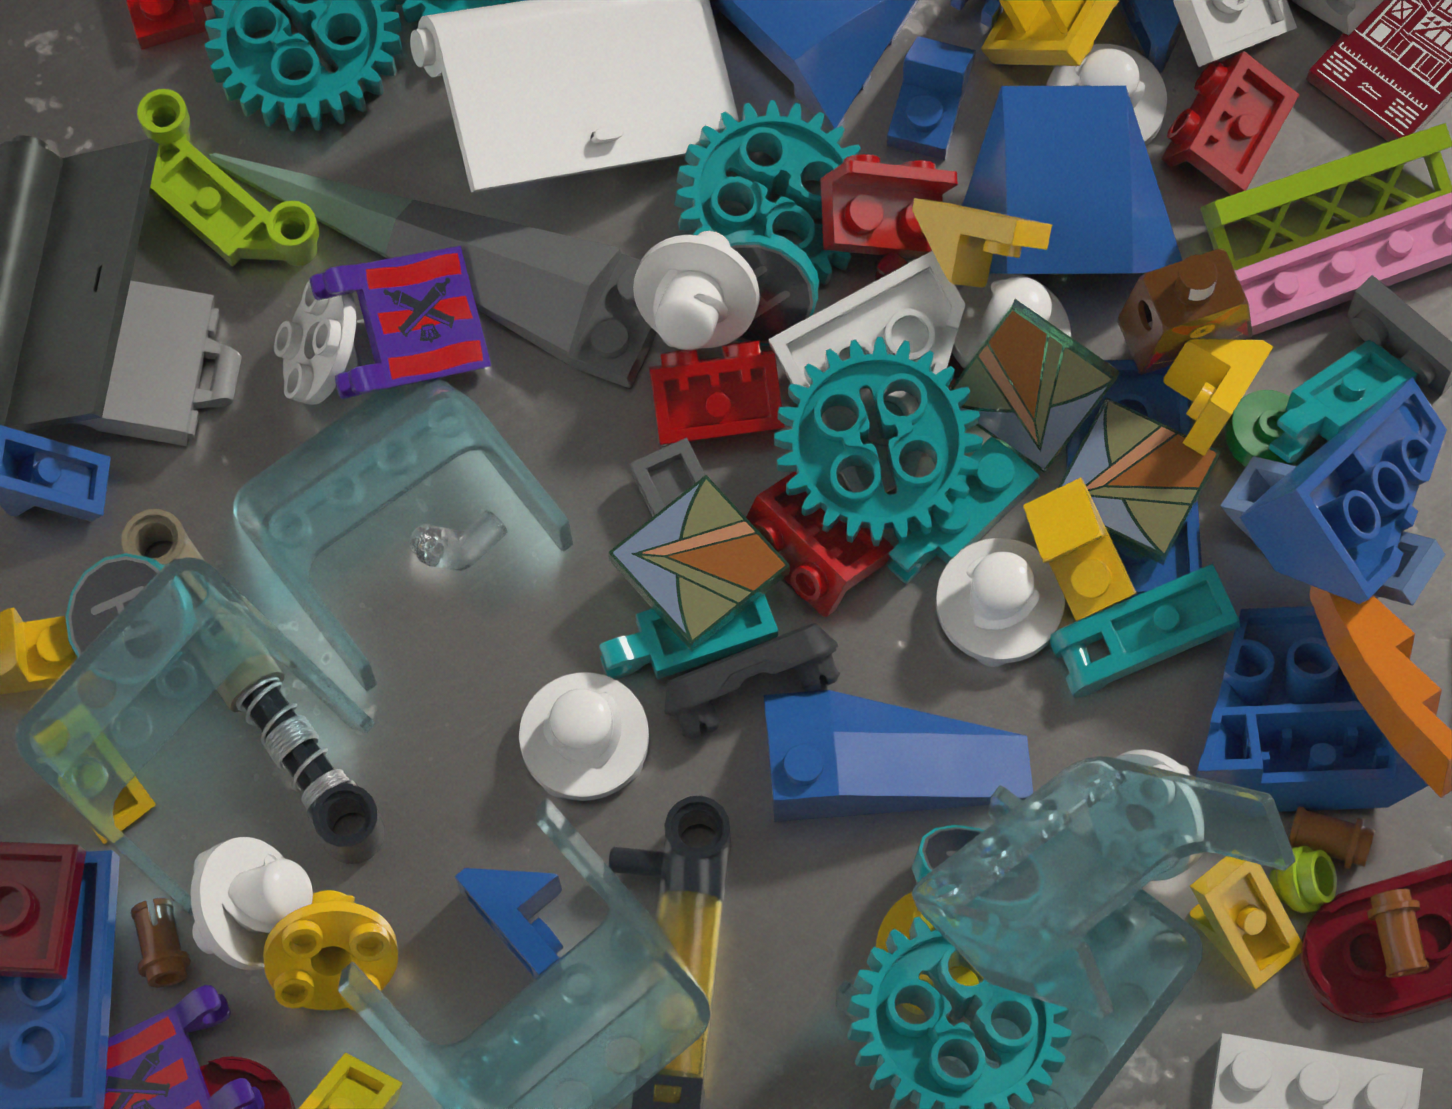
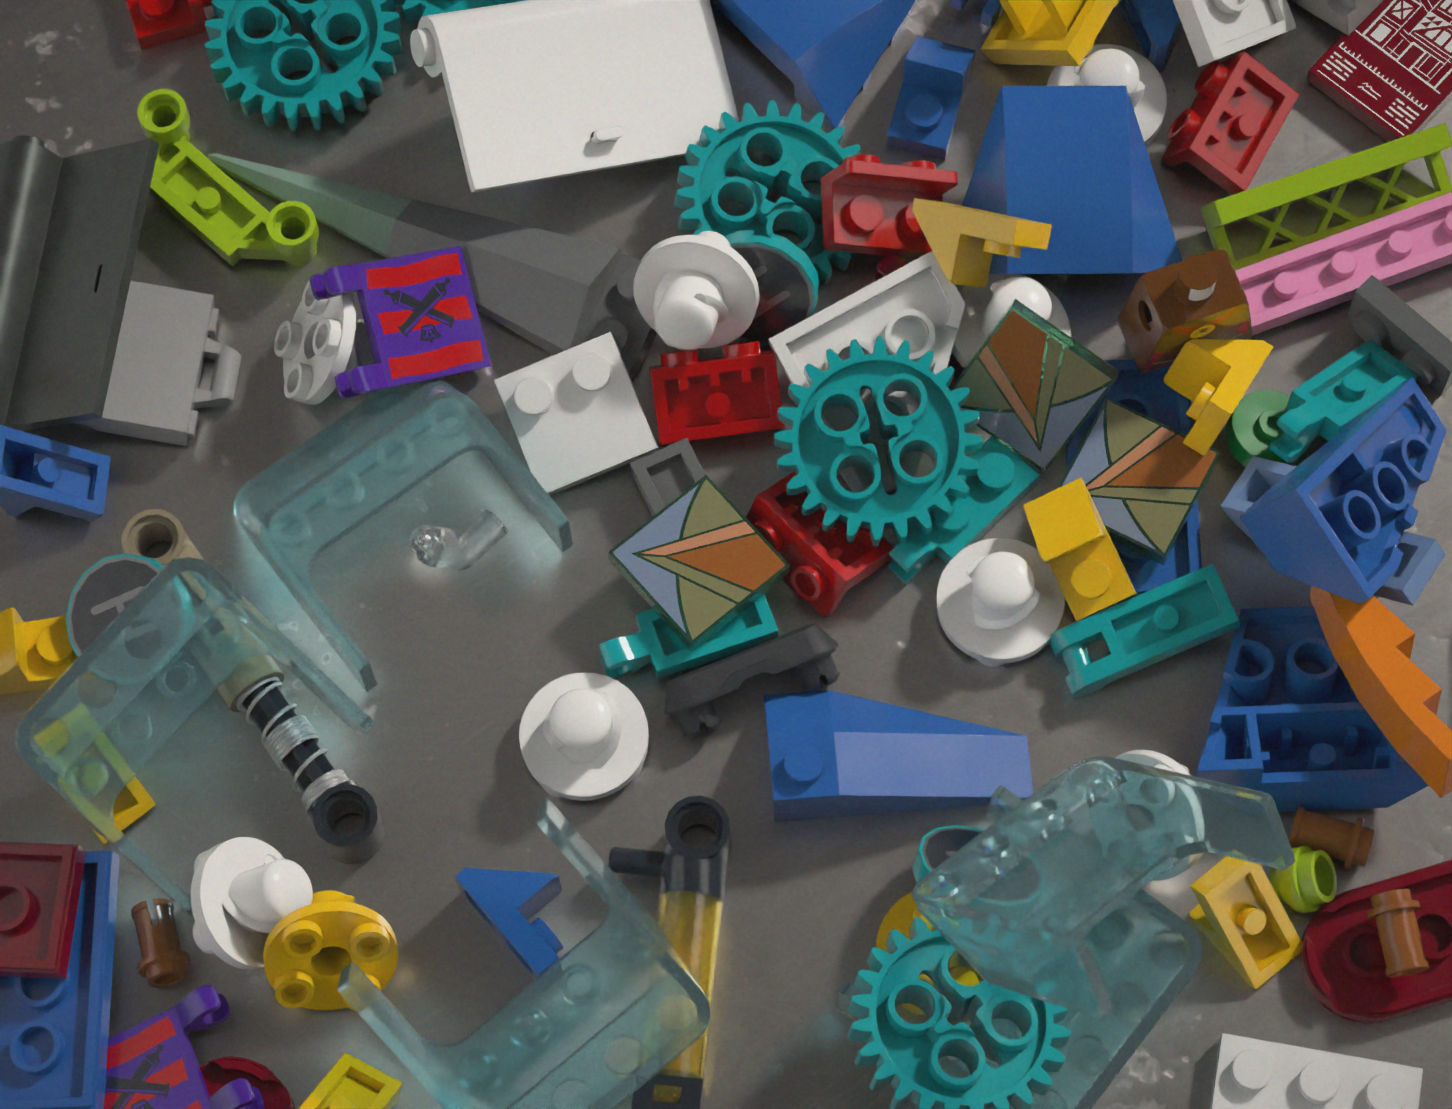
(576, 414): none -> white plate

